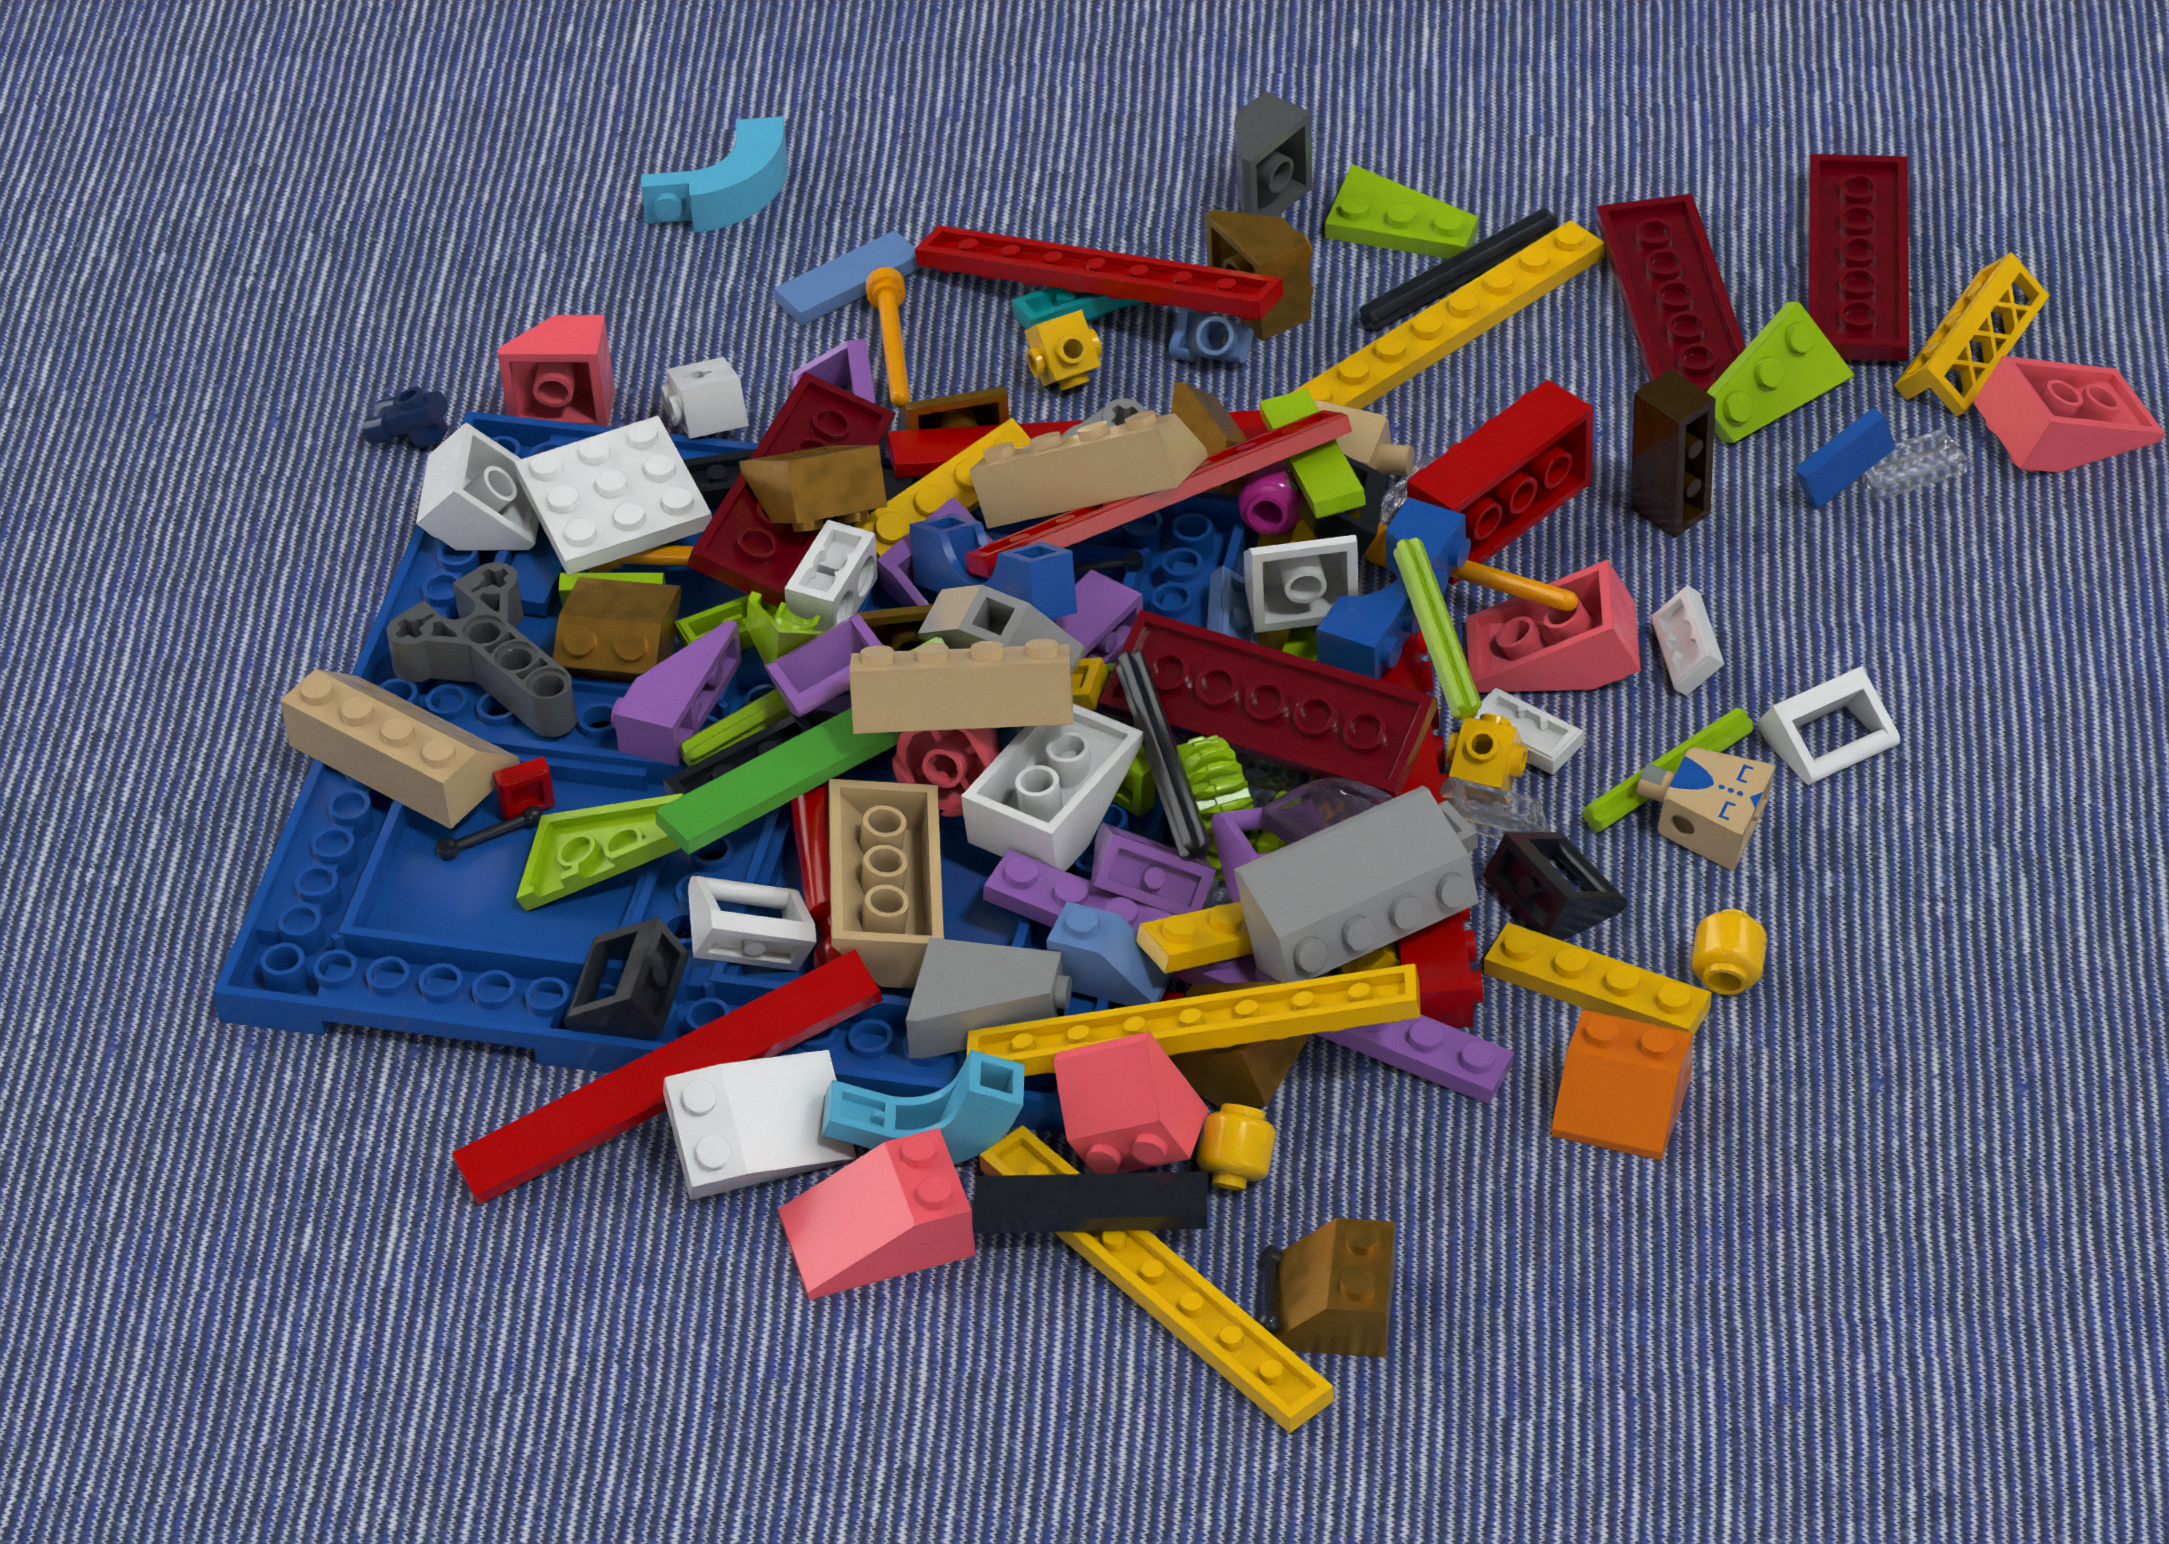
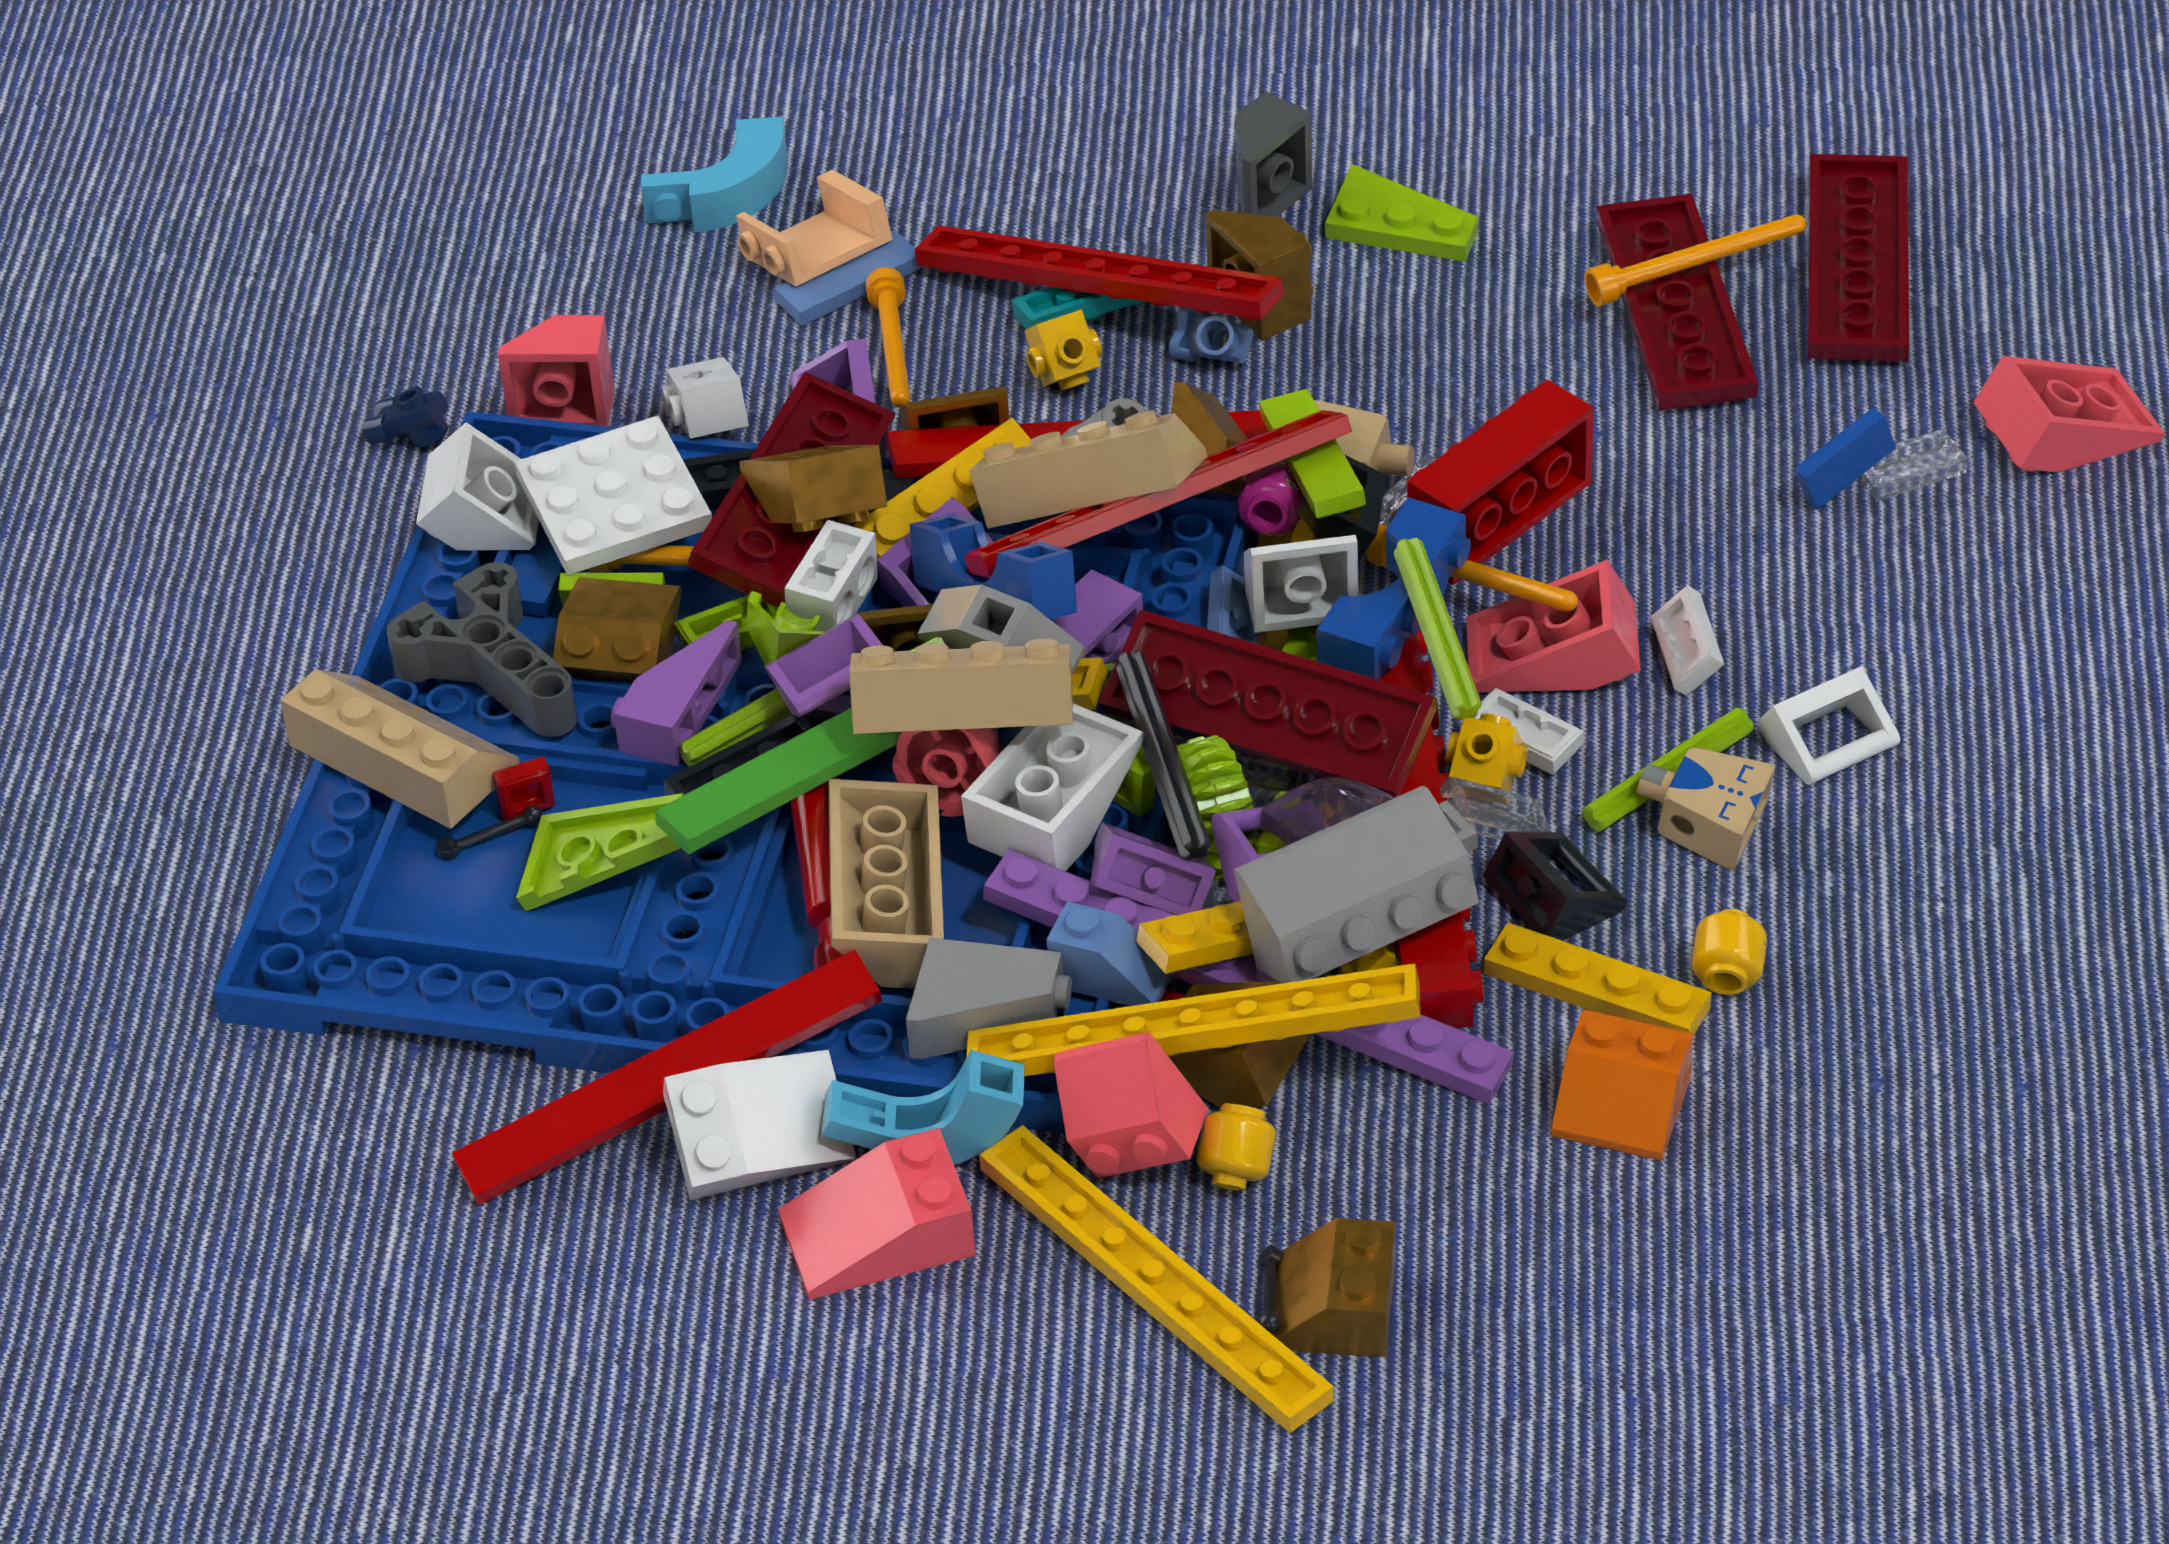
(646, 986): black tile -> none
(748, 937): white tile -> none
(848, 227): none -> light nougat panel
(1091, 1202): black tile -> none
(1131, 562): black hinge -> none
(1456, 270): black axle -> none
(1458, 318): yellow plate -> none
(1608, 282): none -> light orange piece
(1672, 453): dark brown brick -> none
(1776, 374): lime wing -> none
(1950, 346): yellow fence -> none

